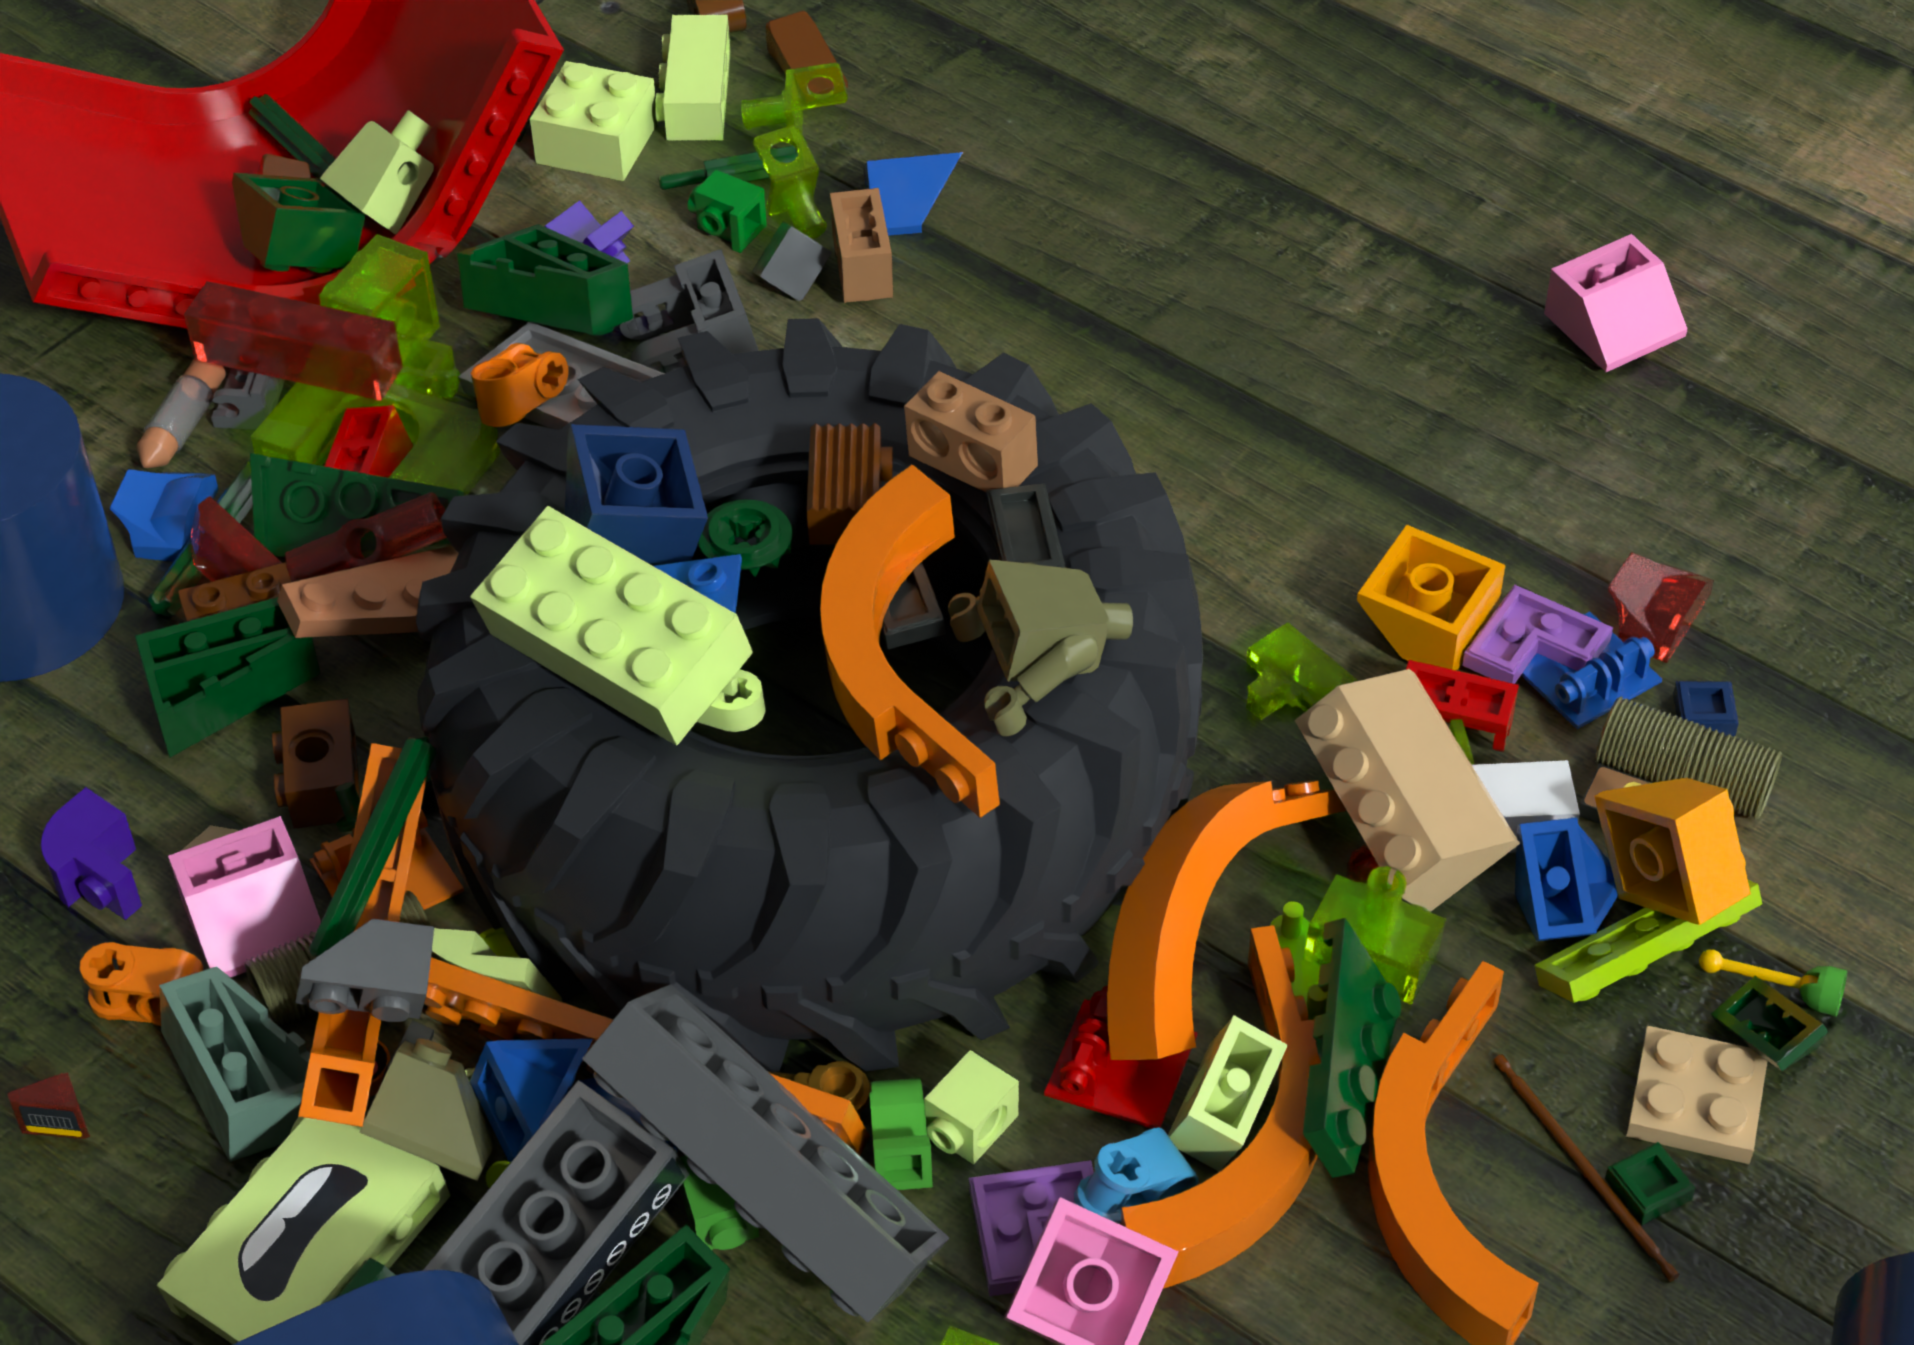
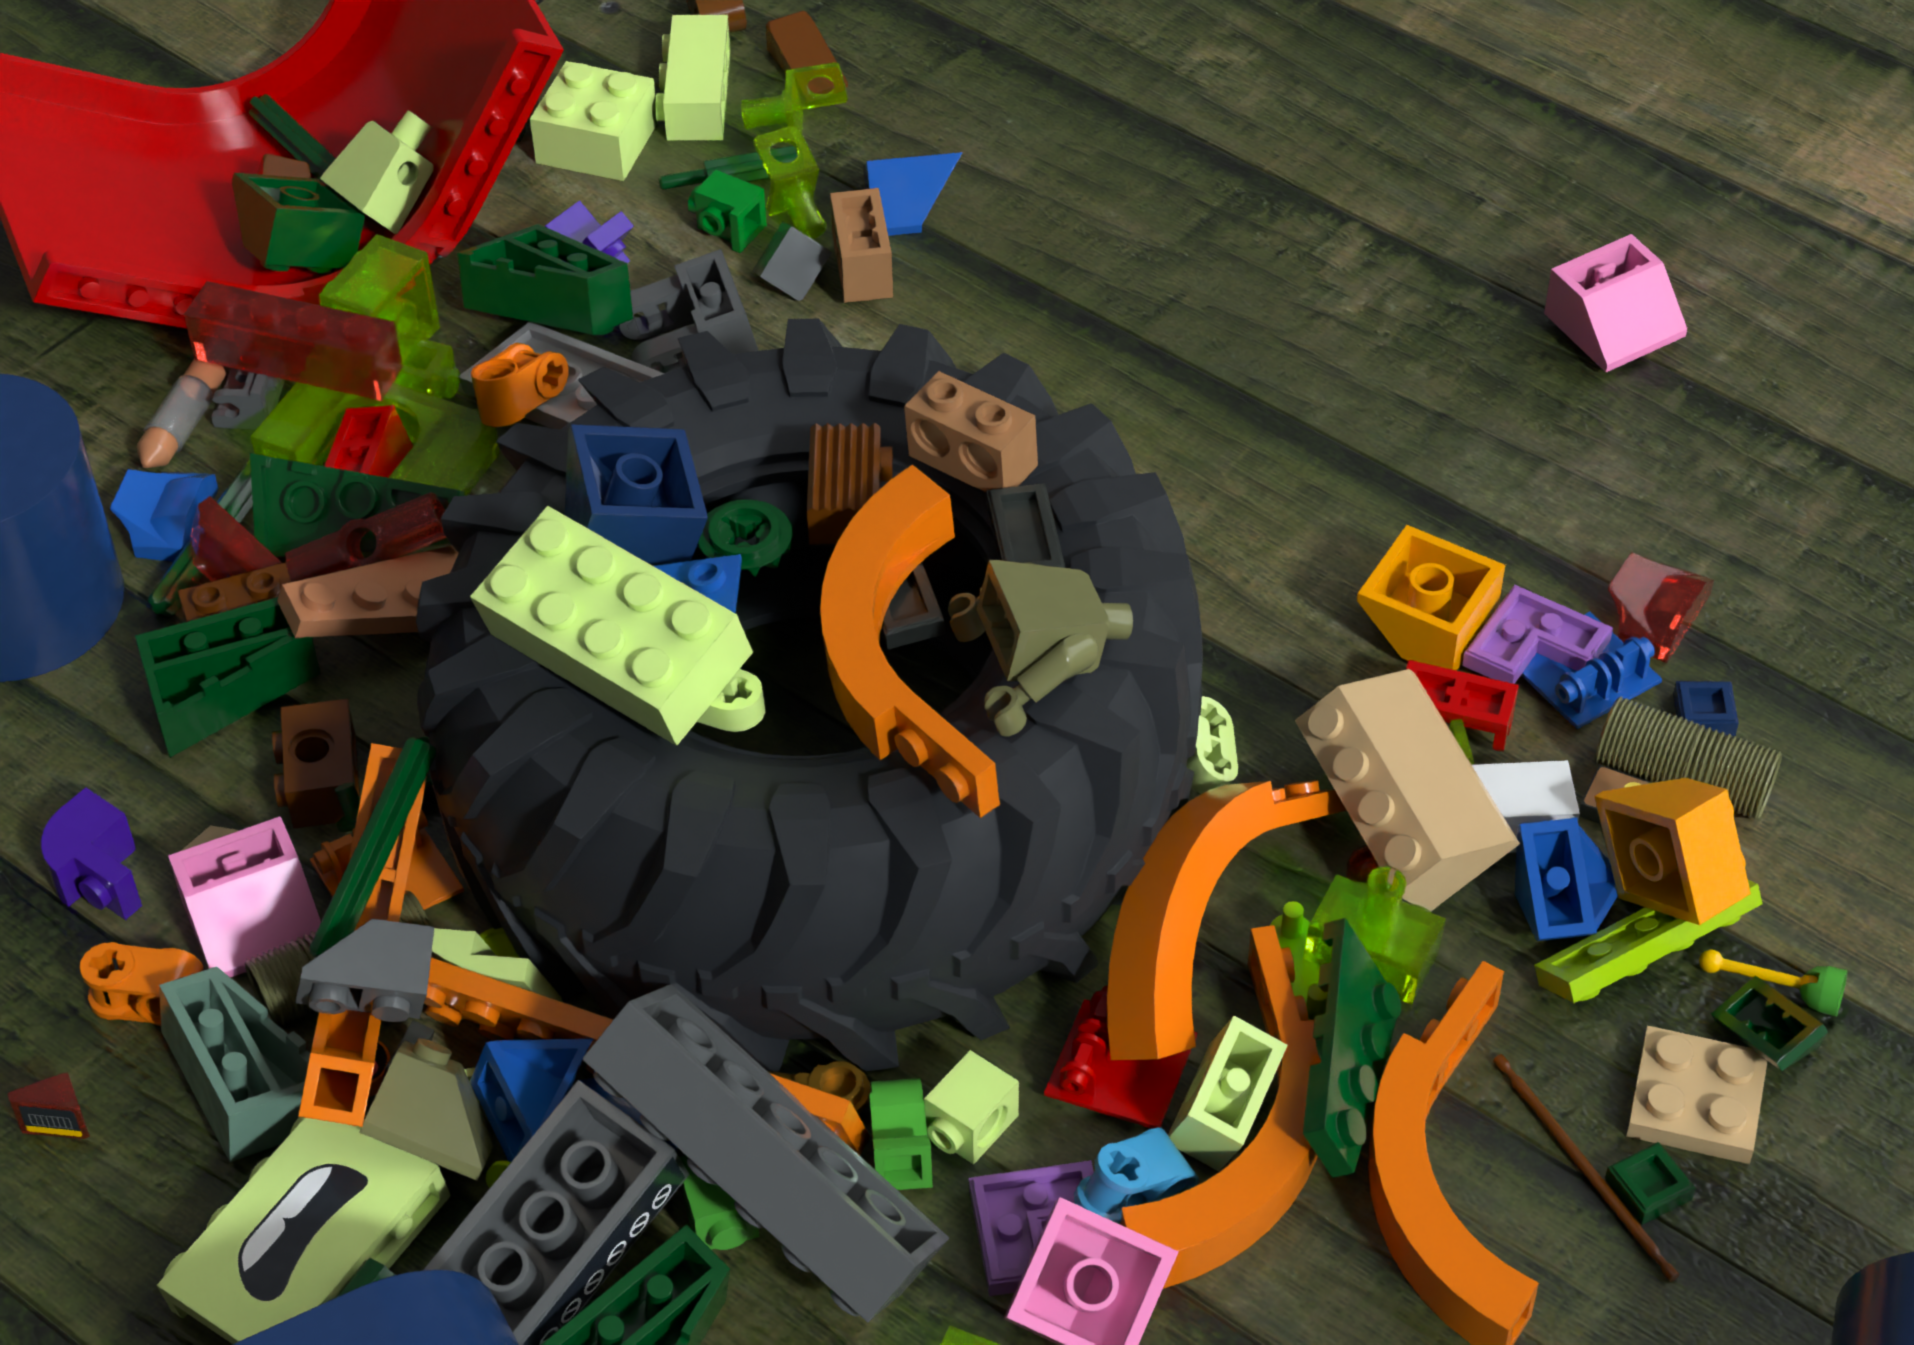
(1215, 748): none -> yellowish green beam
(1290, 672): clear neon green hinge -> none

